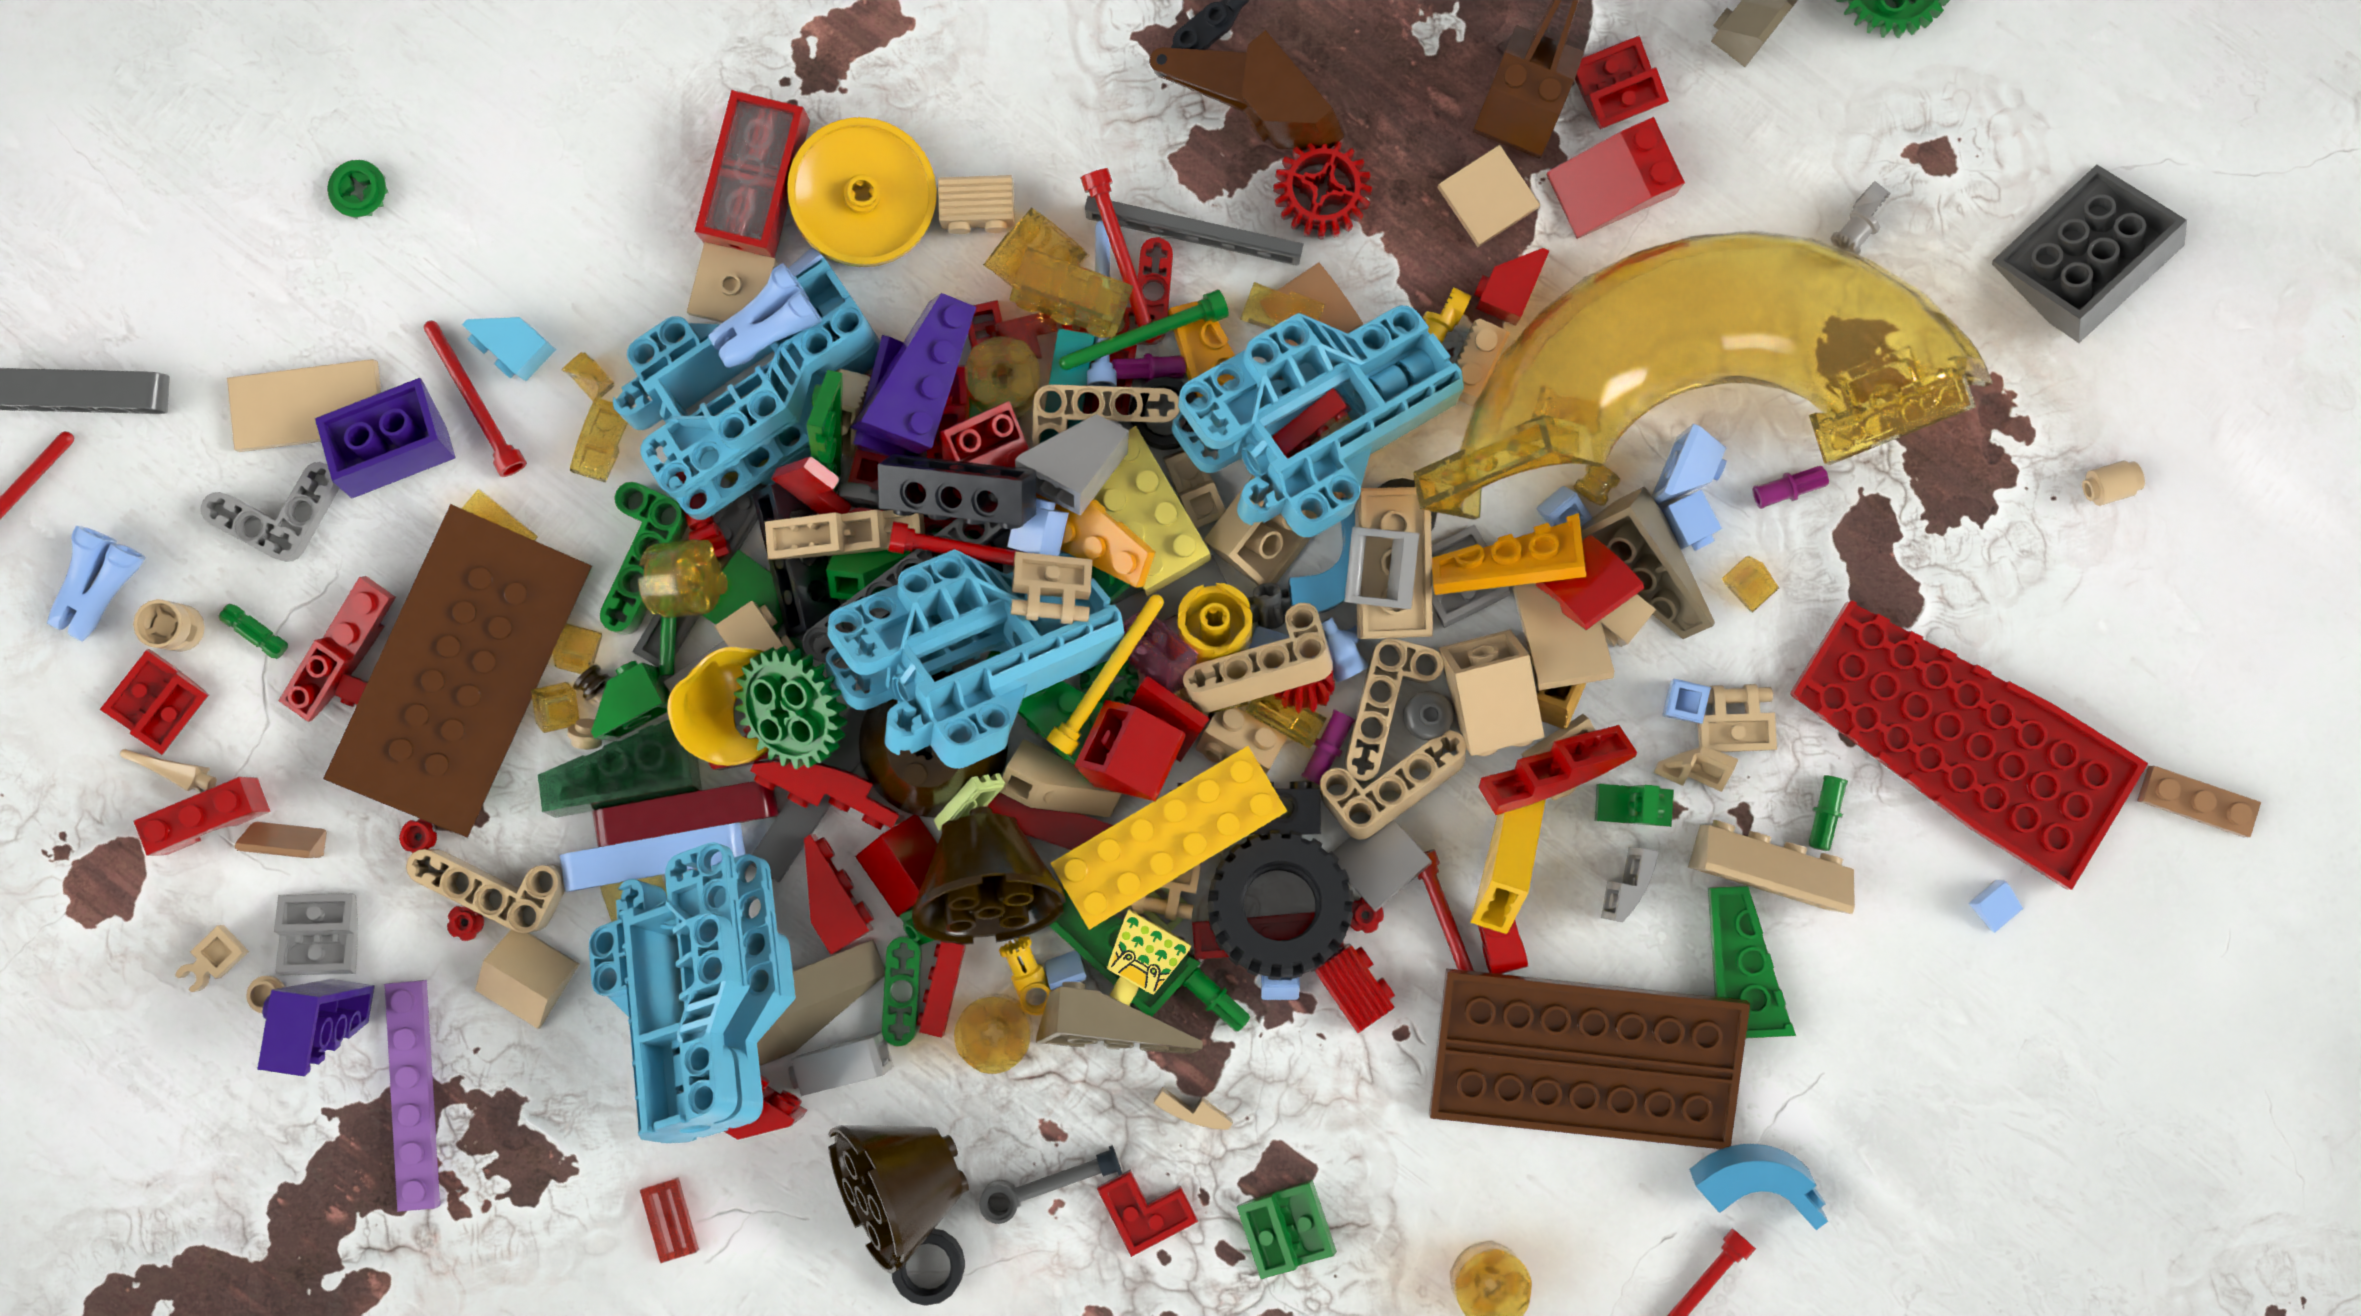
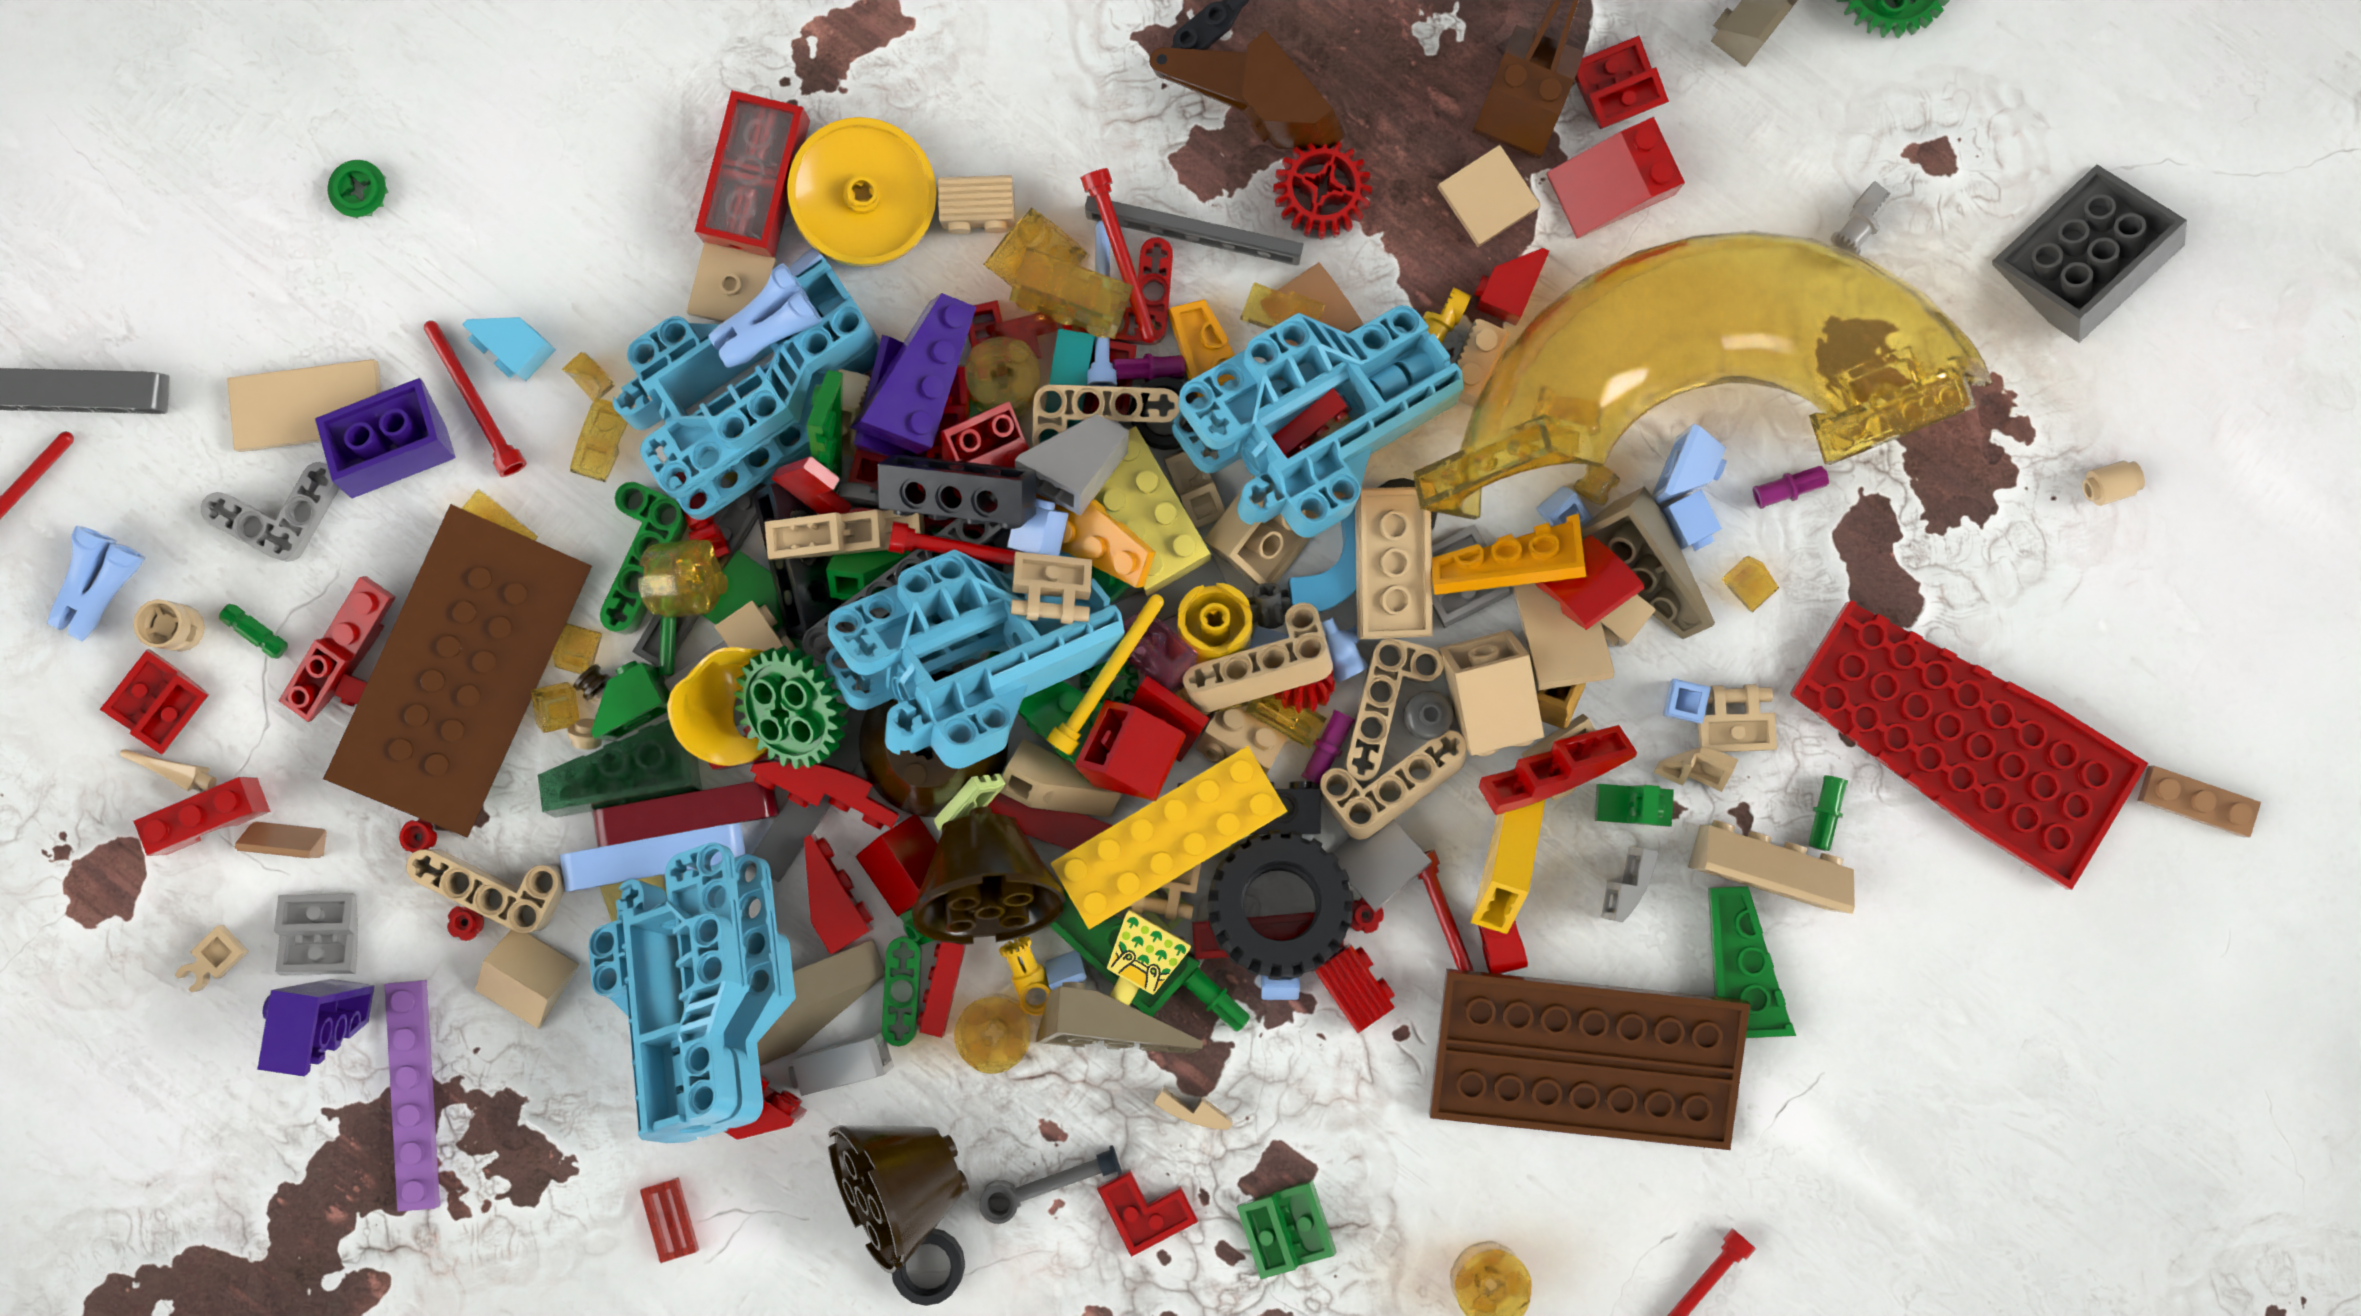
(260, 990): tan plate -> none
(1211, 307): green piece -> none
(1401, 568): light grey tile -> none
(1757, 1168): dark azure arch -> none
(1996, 905): light blue slope -> none

